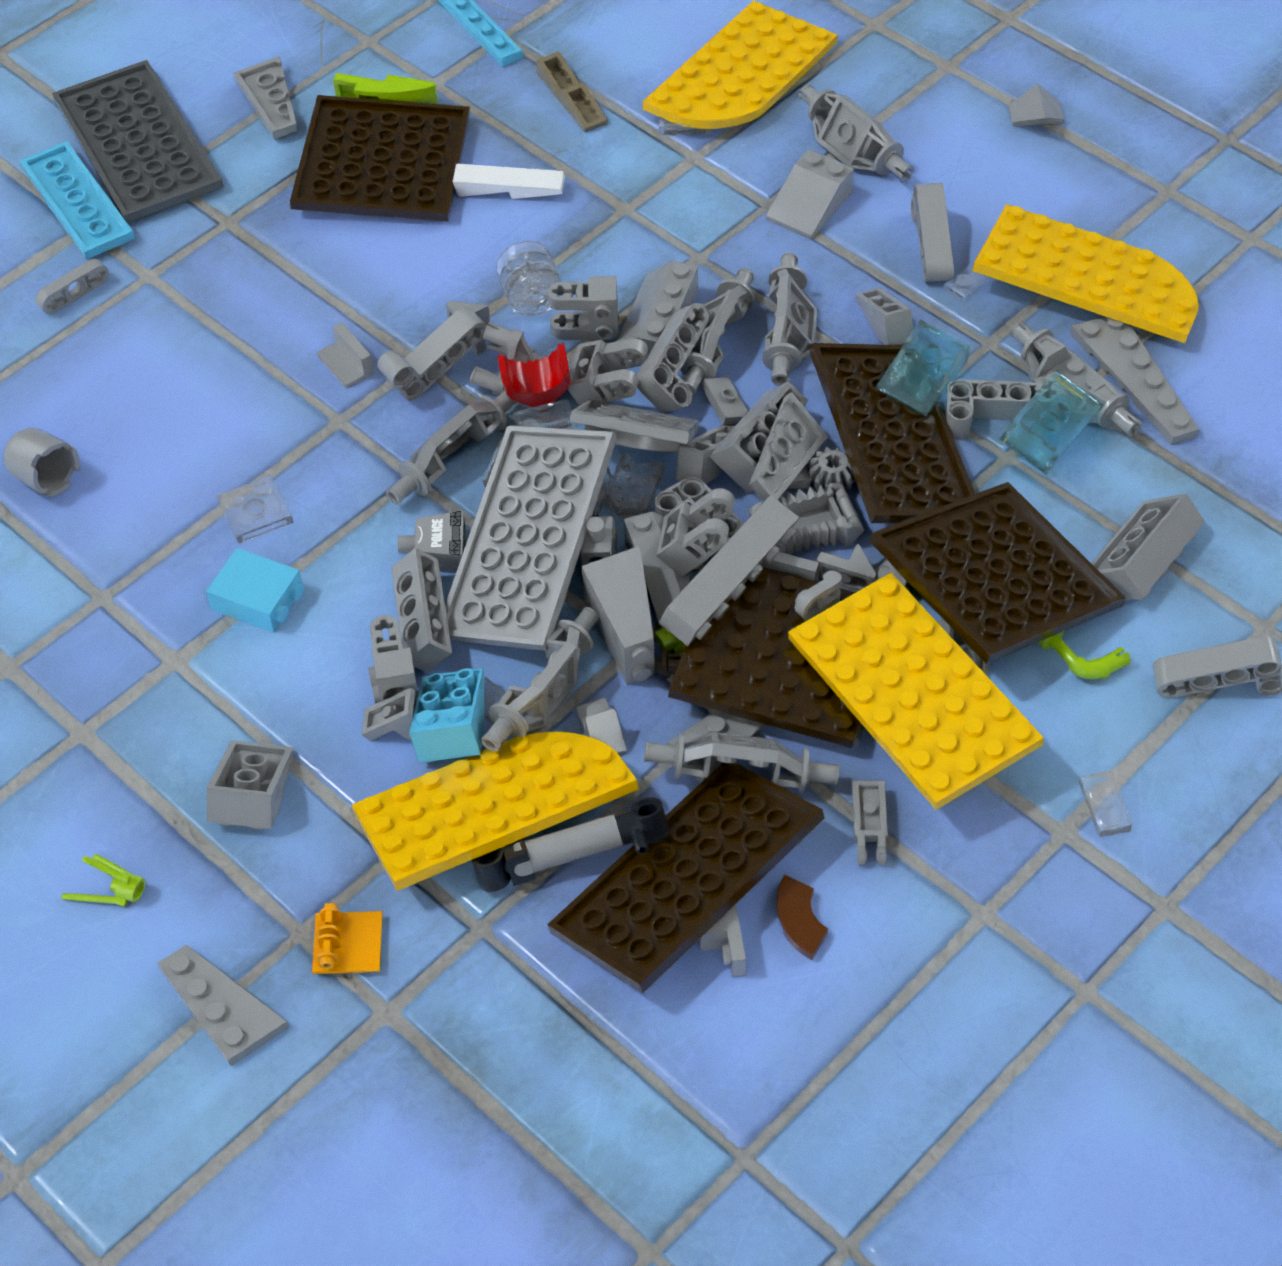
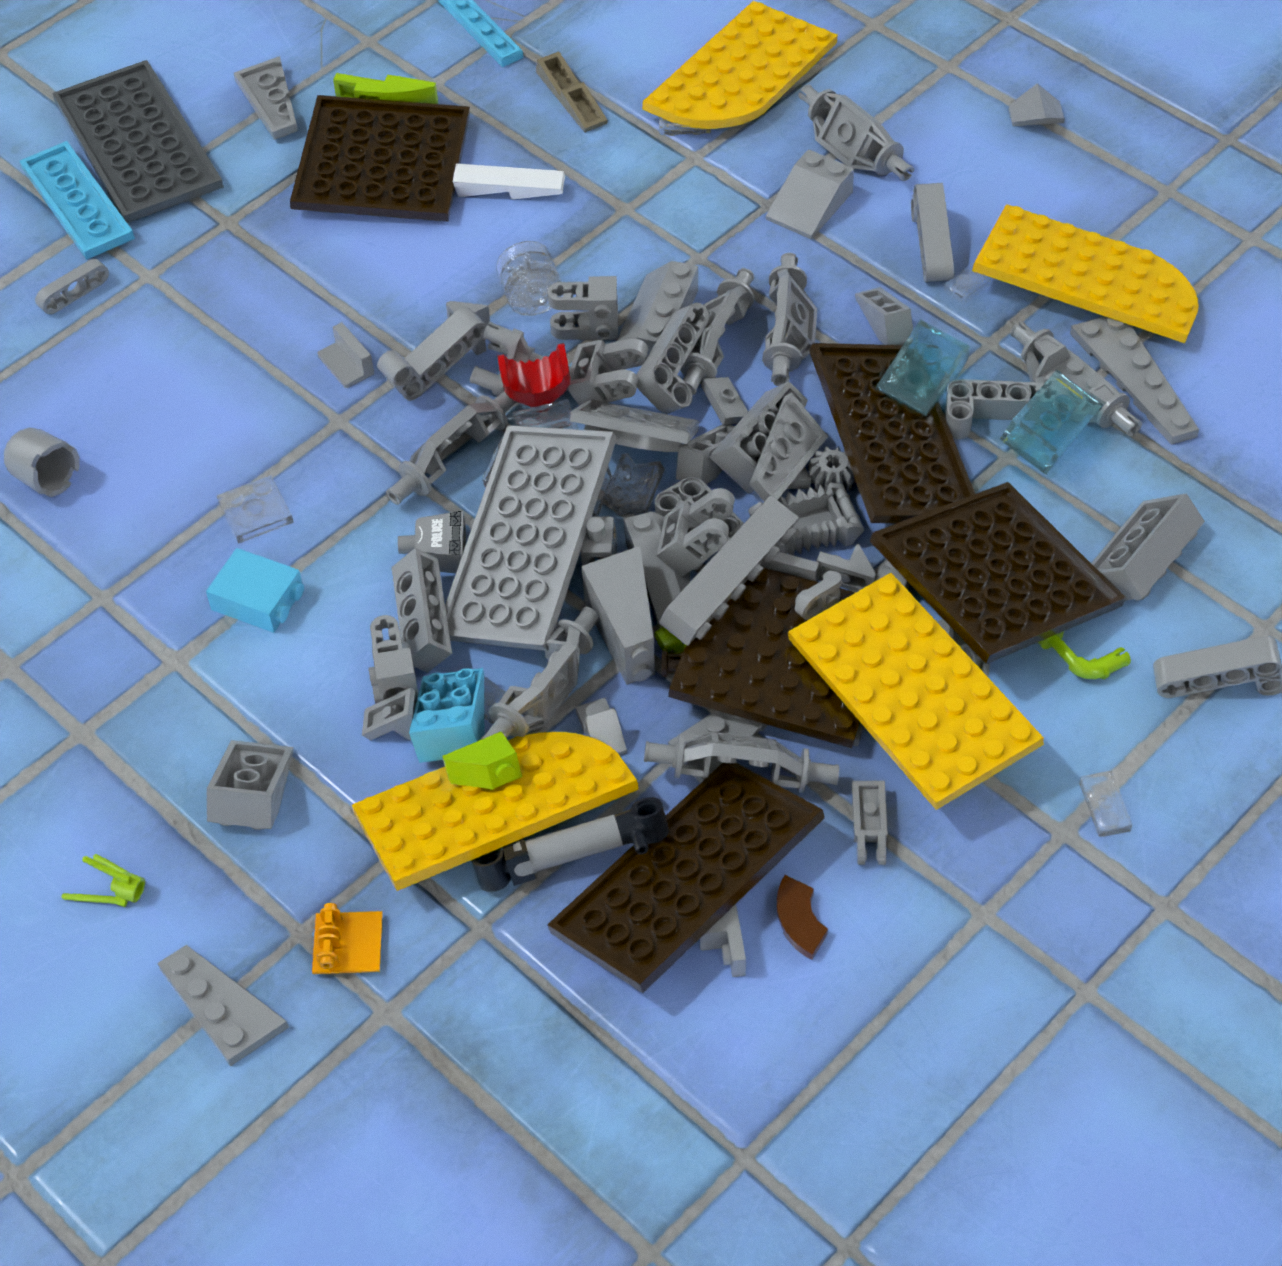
(483, 763): none -> lime slope

